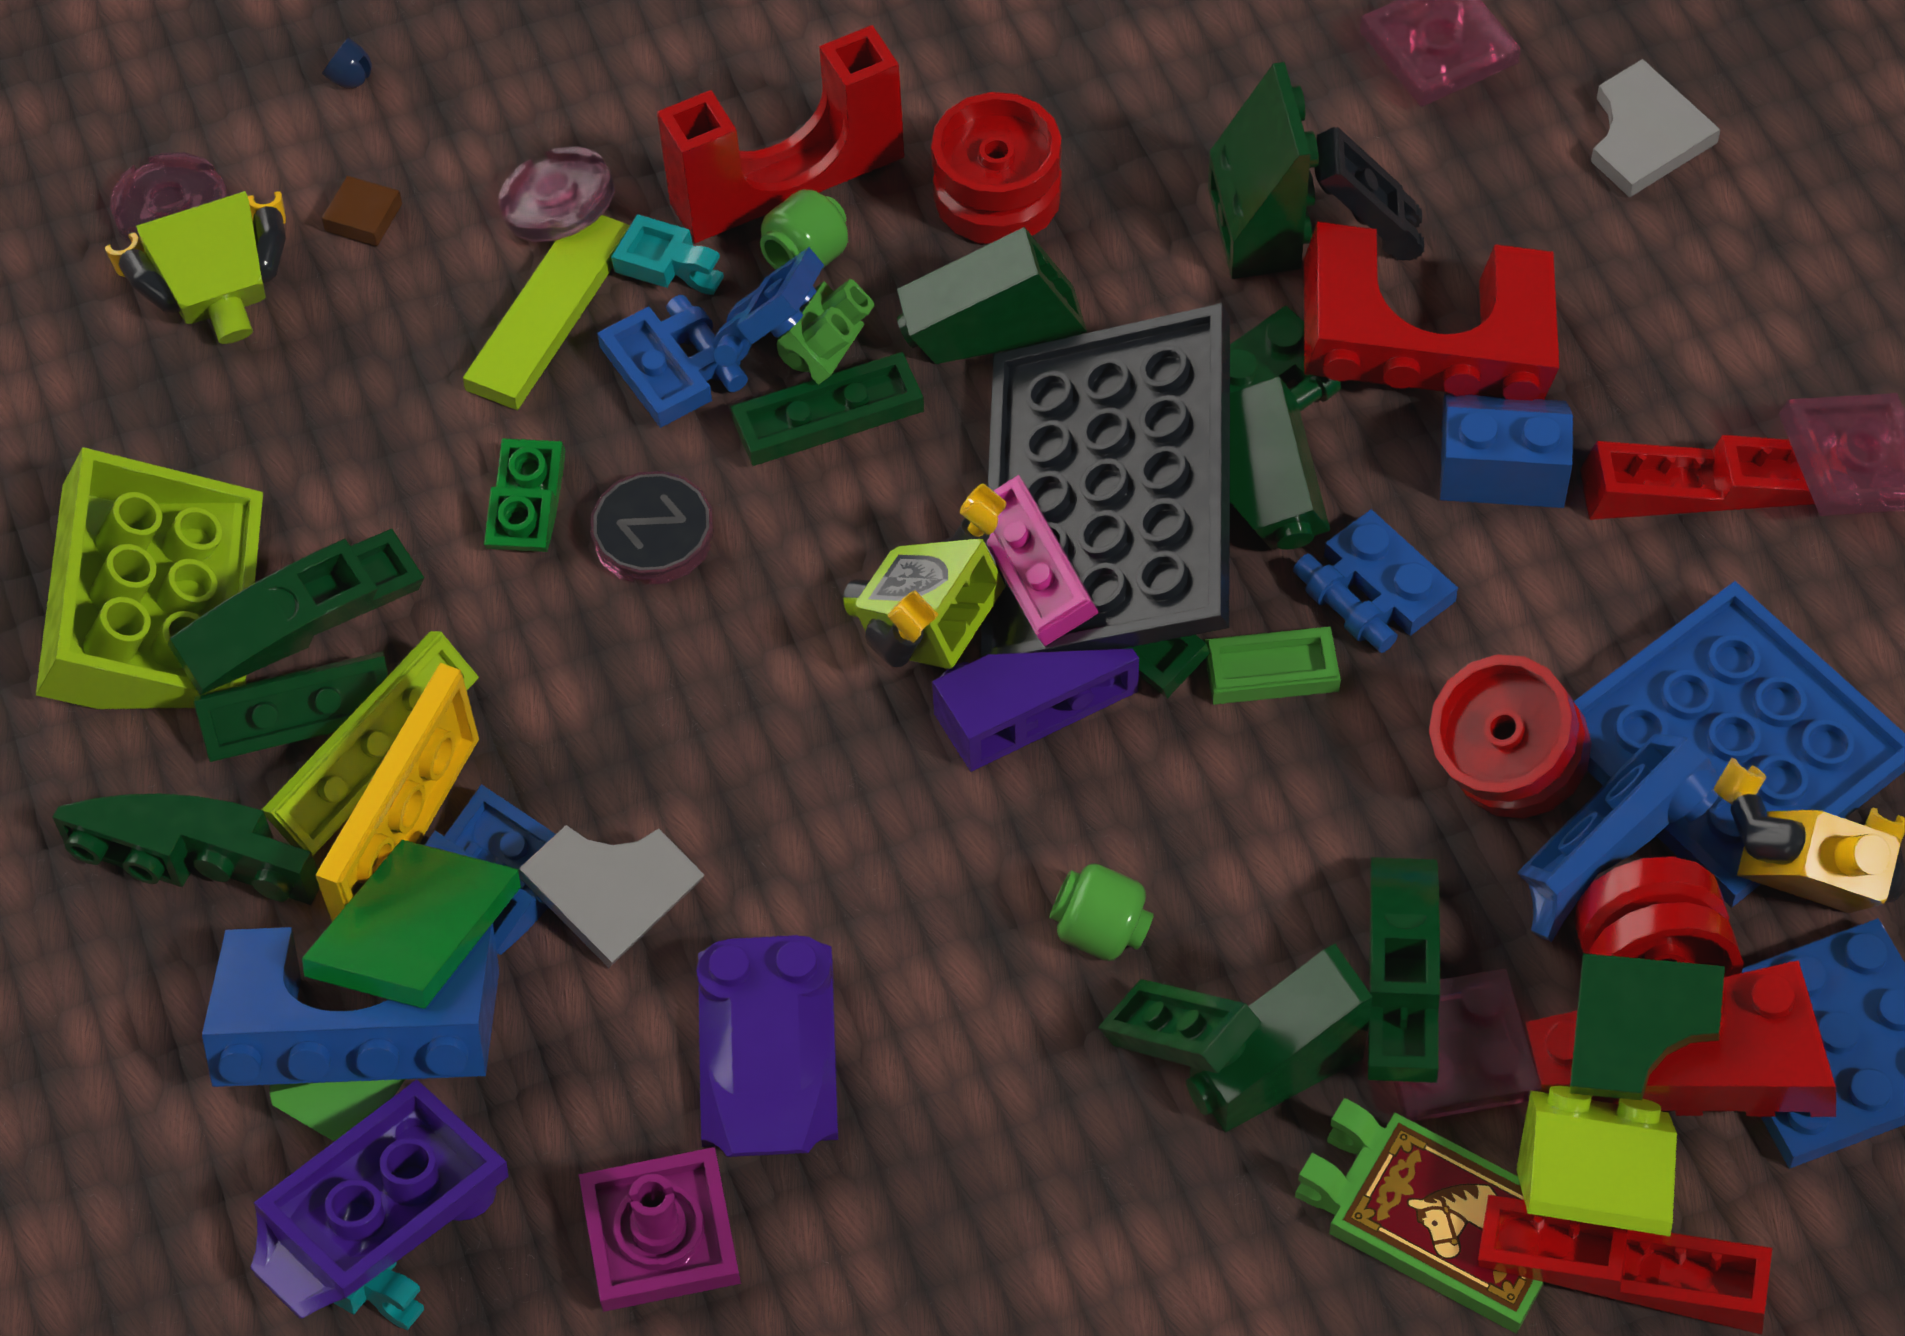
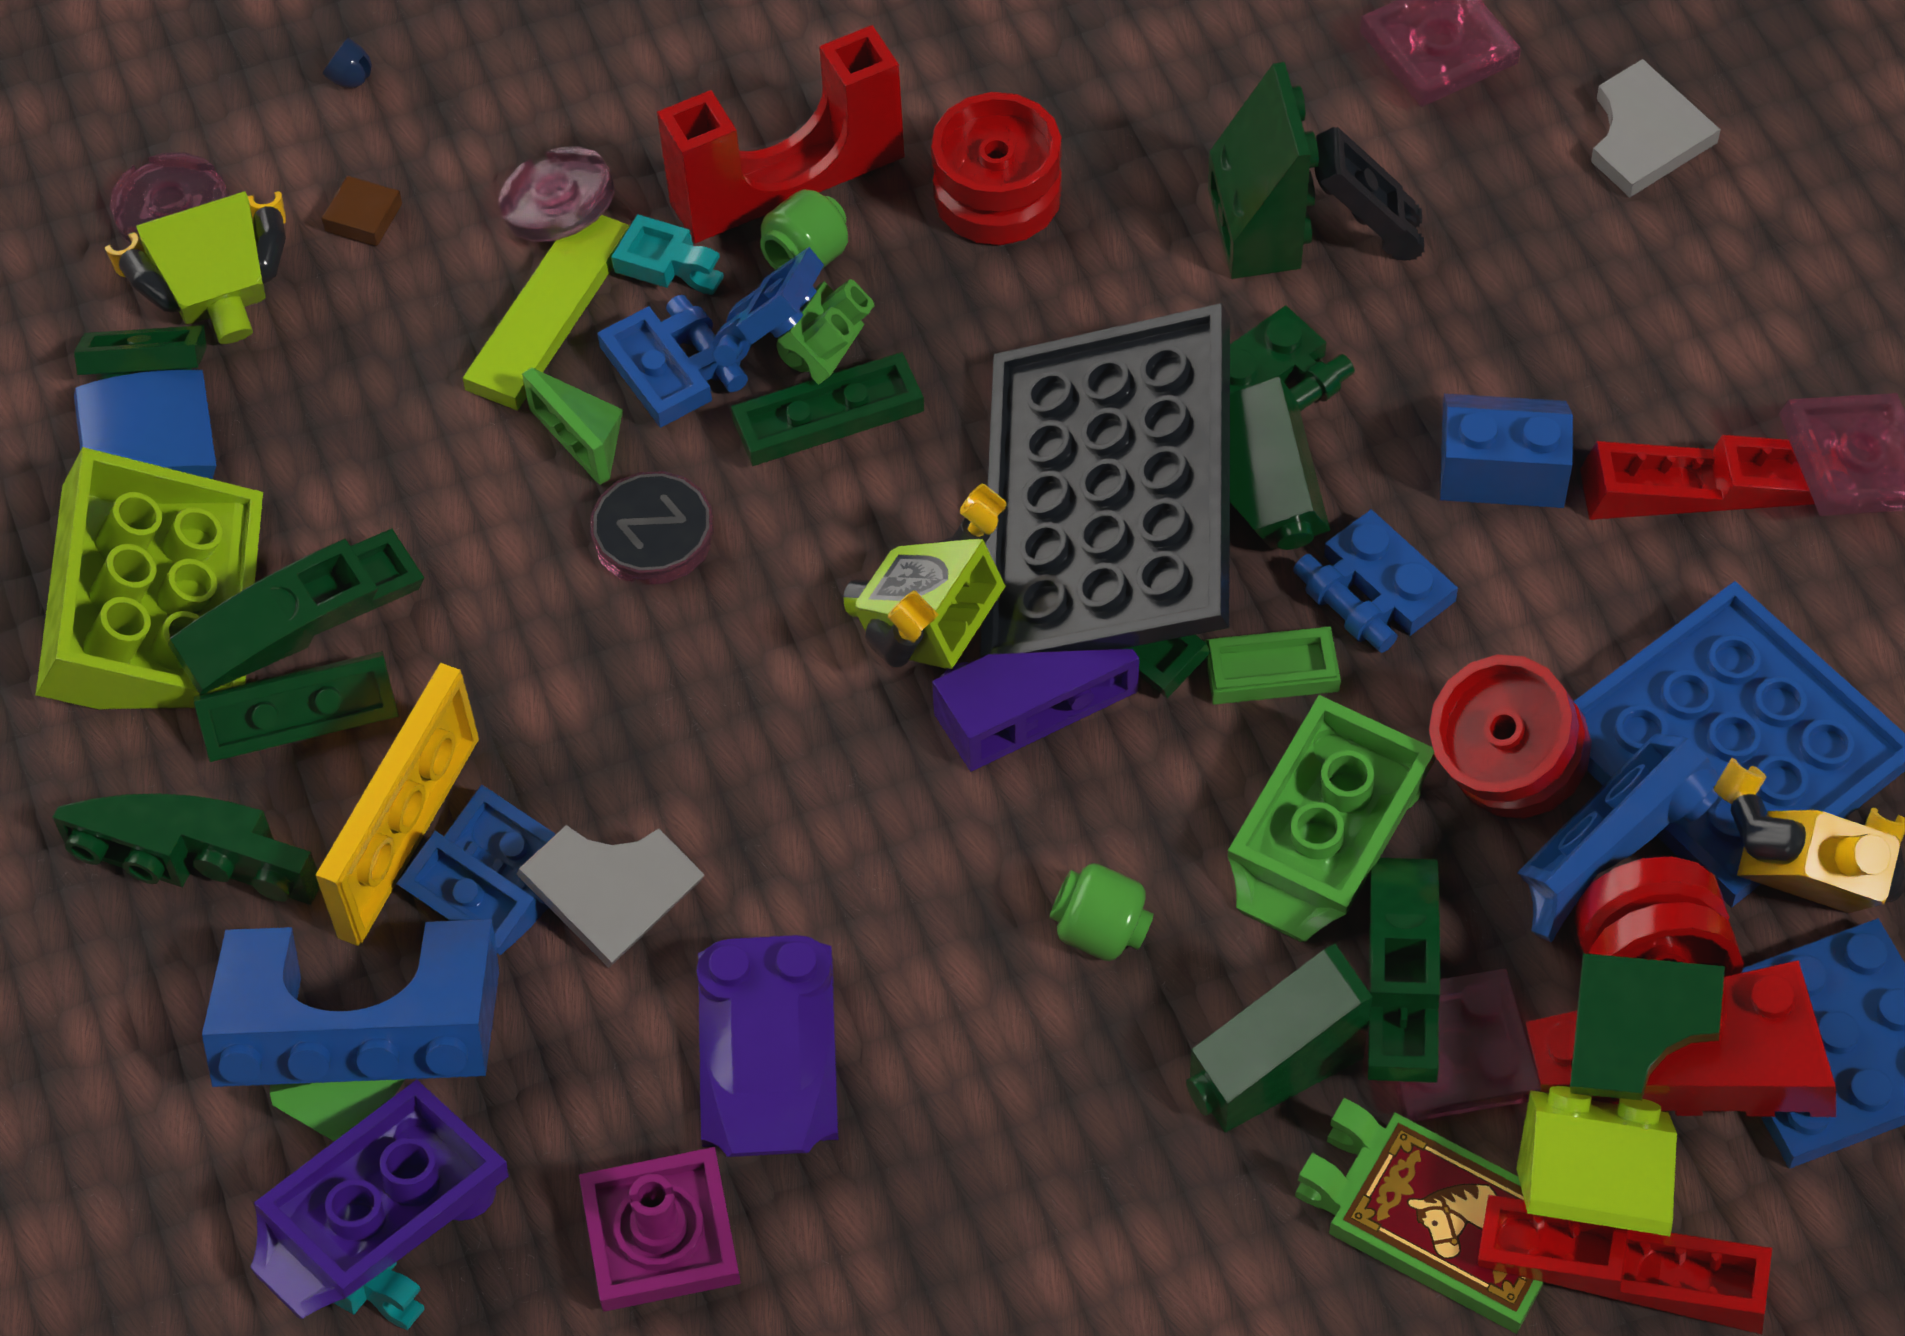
(129, 351): none -> dark green plate
(149, 419): none -> blue slope
(338, 773): lime tile -> none
(411, 924): green tile -> none
(525, 495): green slope -> none
(577, 420): none -> bright green slope
(990, 302): dark green slope -> none
(1037, 566): dark pink tile -> none
(1181, 1025): dark green plate -> none
(1325, 819): none -> bright green slope
(1360, 338): red arch -> none

